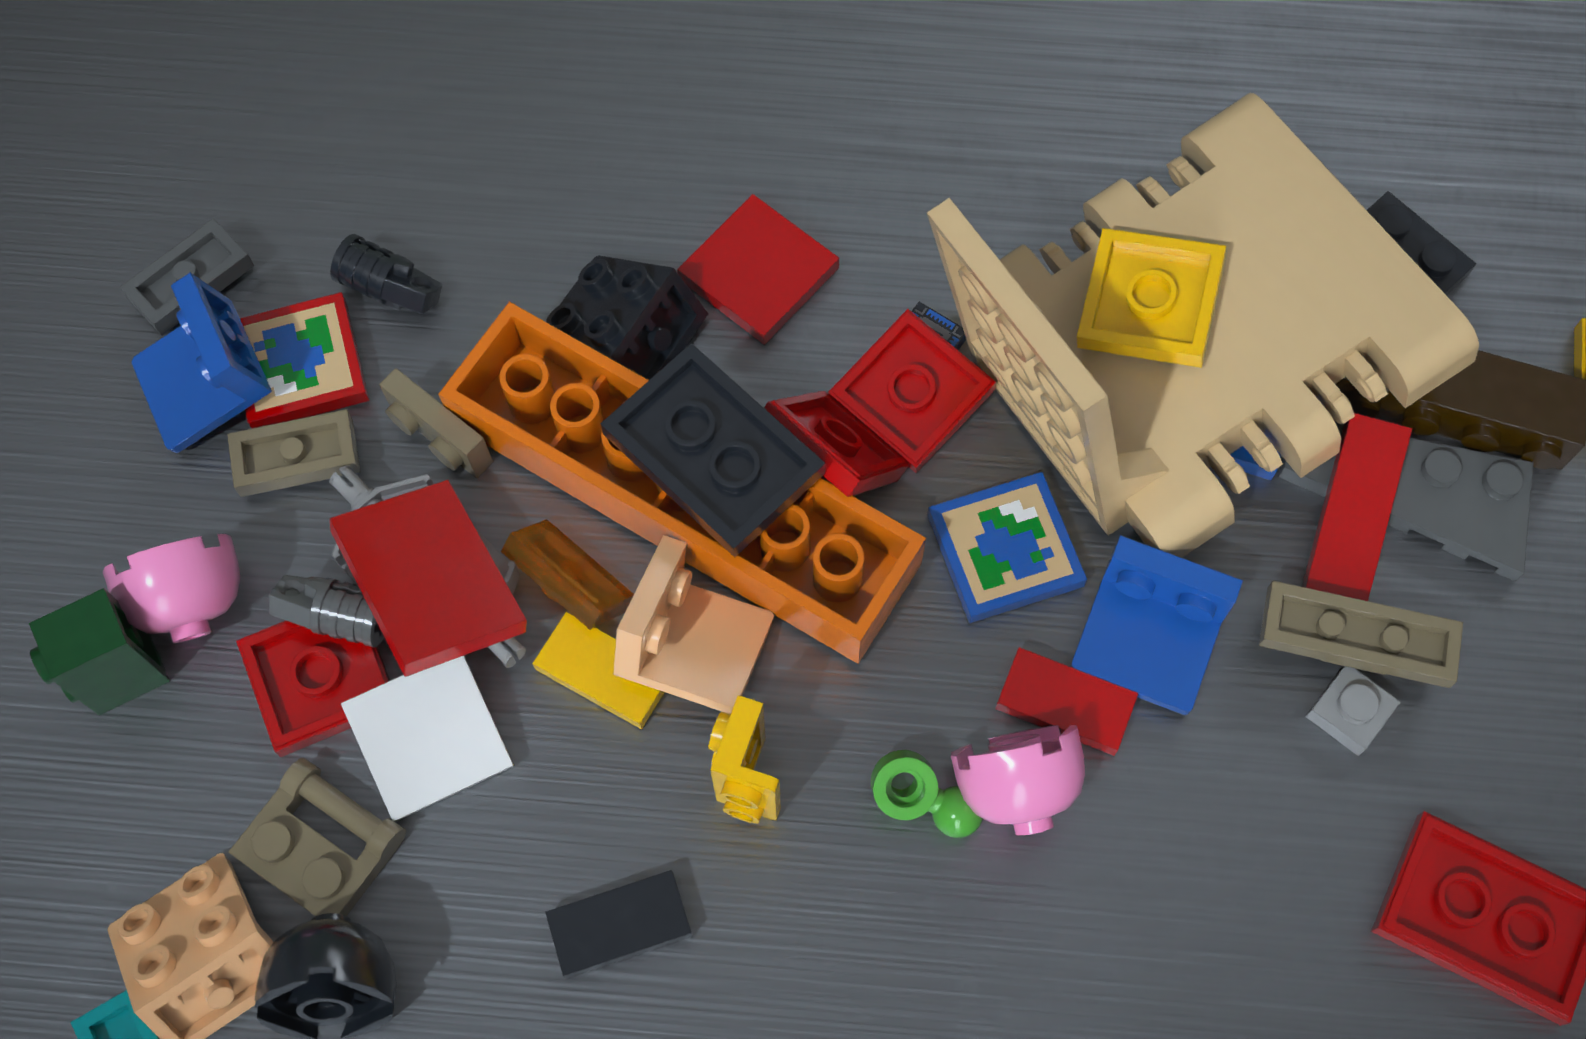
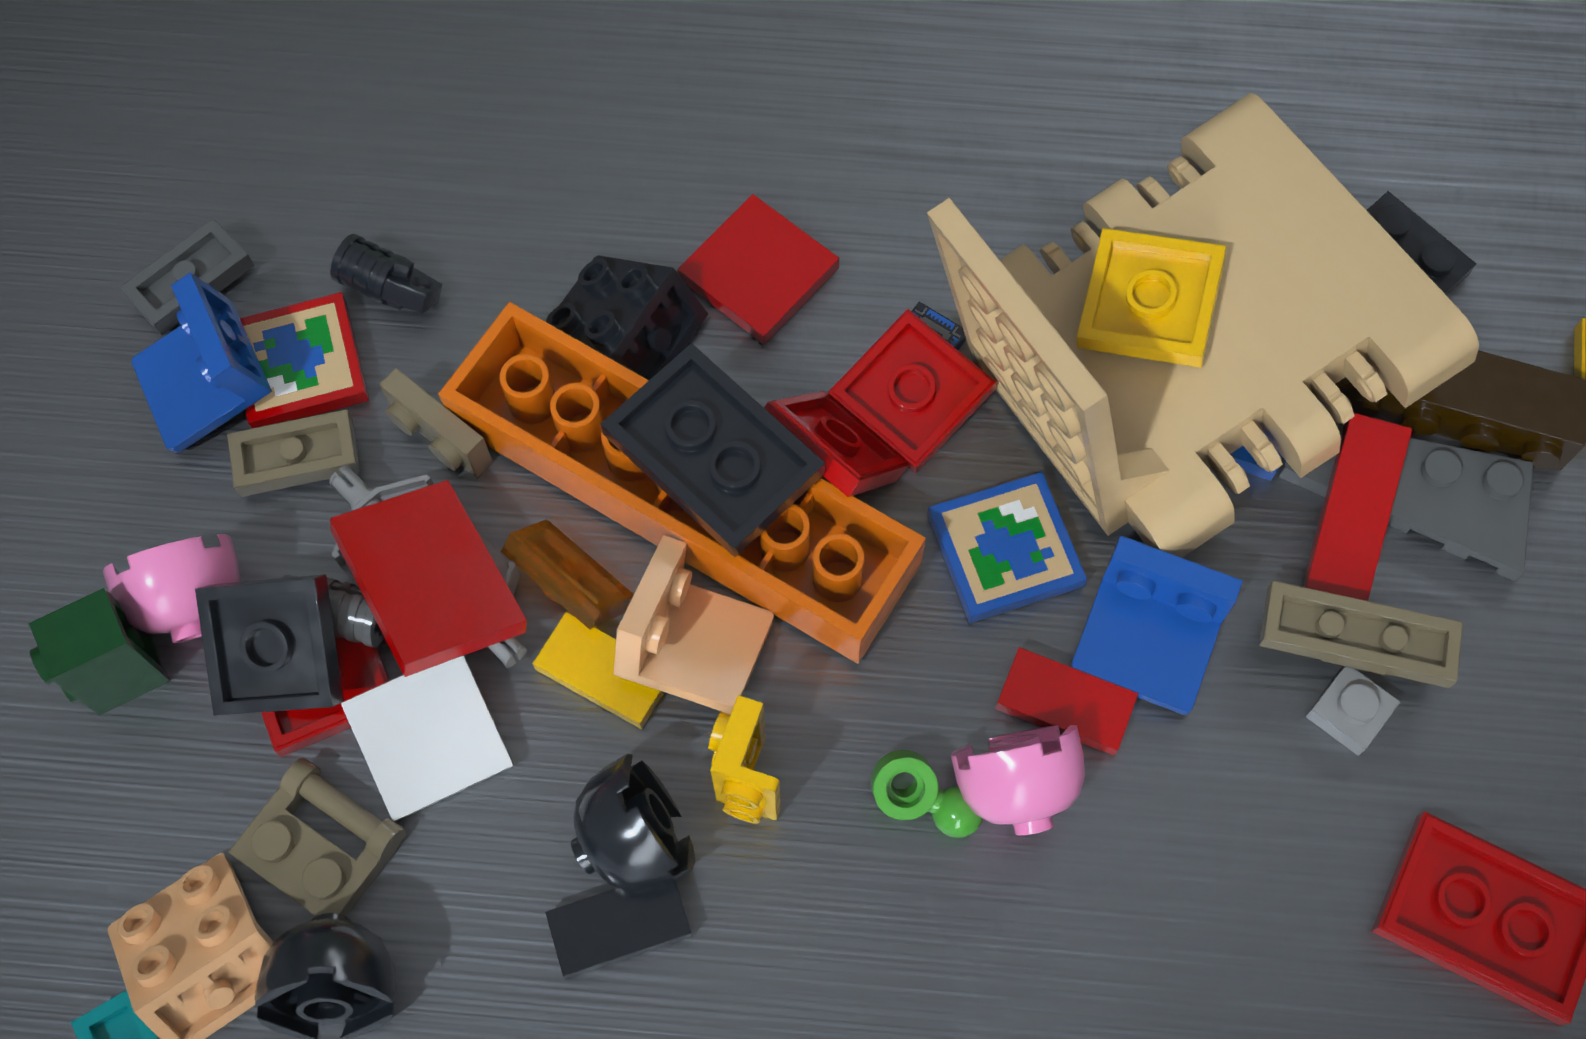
(269, 645): none -> black plate
(628, 829): none -> black cylinder

